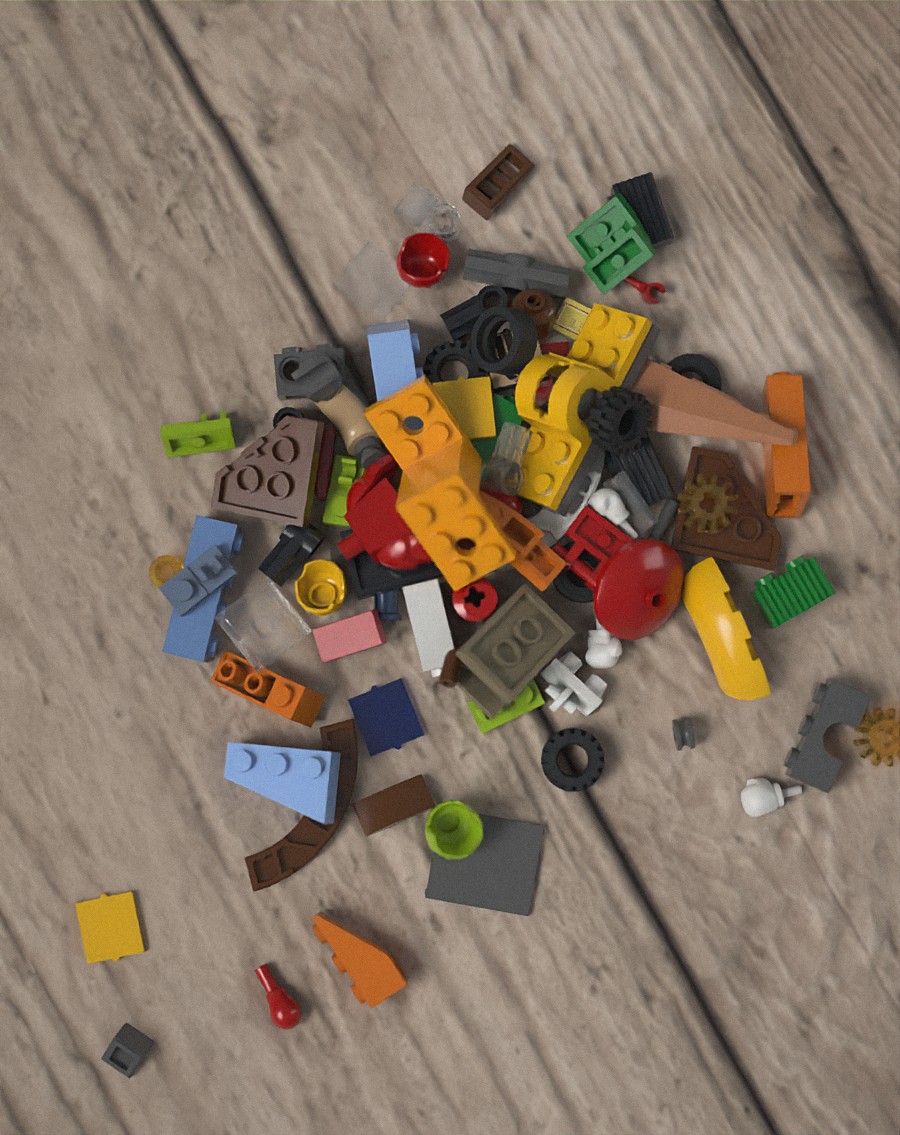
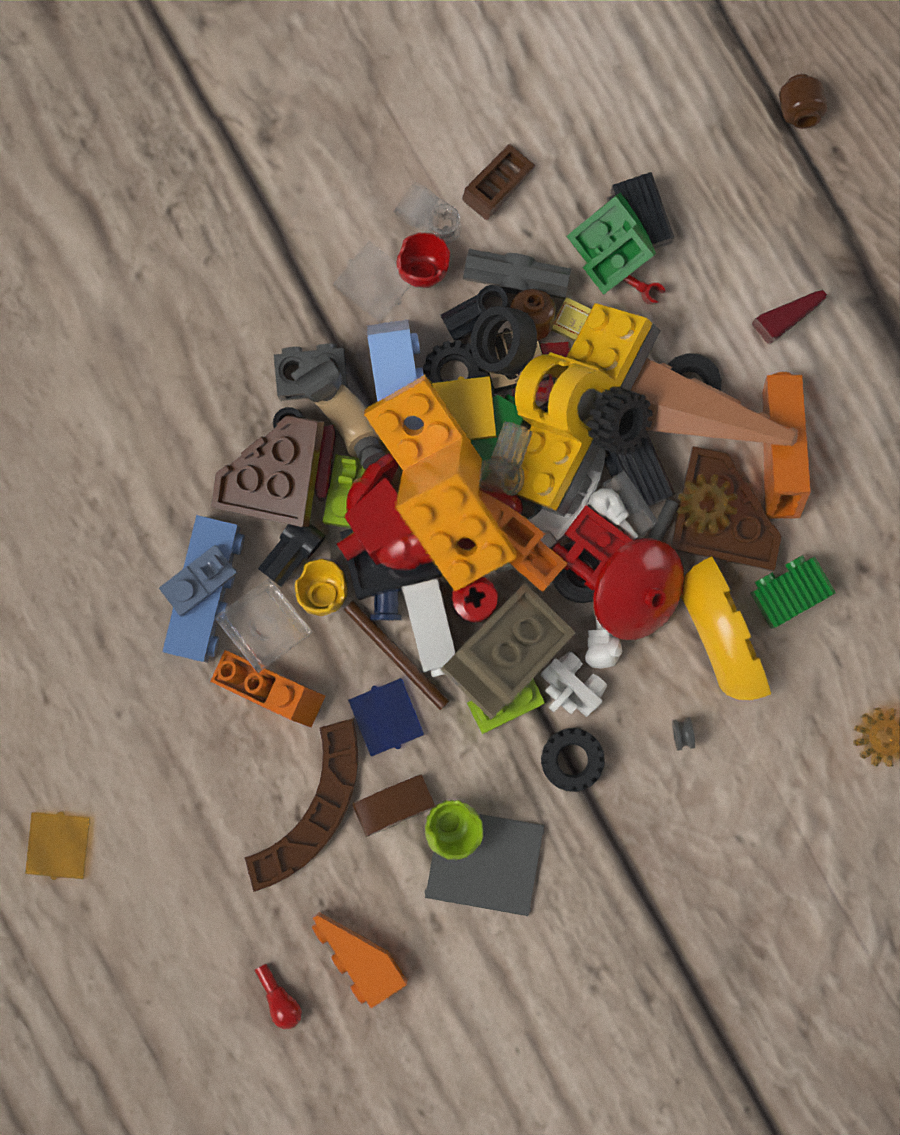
(57, 845): none -> clear yellow piece
(110, 927): yellow piece -> none
(127, 1050): dark grey slope -> none
(157, 566): clear yellow plate -> none
(198, 437): lime plate -> none
(289, 776): light blue wedge -> none
(349, 636): tile -> none
(396, 655): none -> reddish brown bar
(451, 667): reddish brown arm -> none
(763, 797): white piece -> none
(781, 319): none -> dark red slope
(803, 101): none -> reddish brown head
(810, 760): dark grey arch -> none

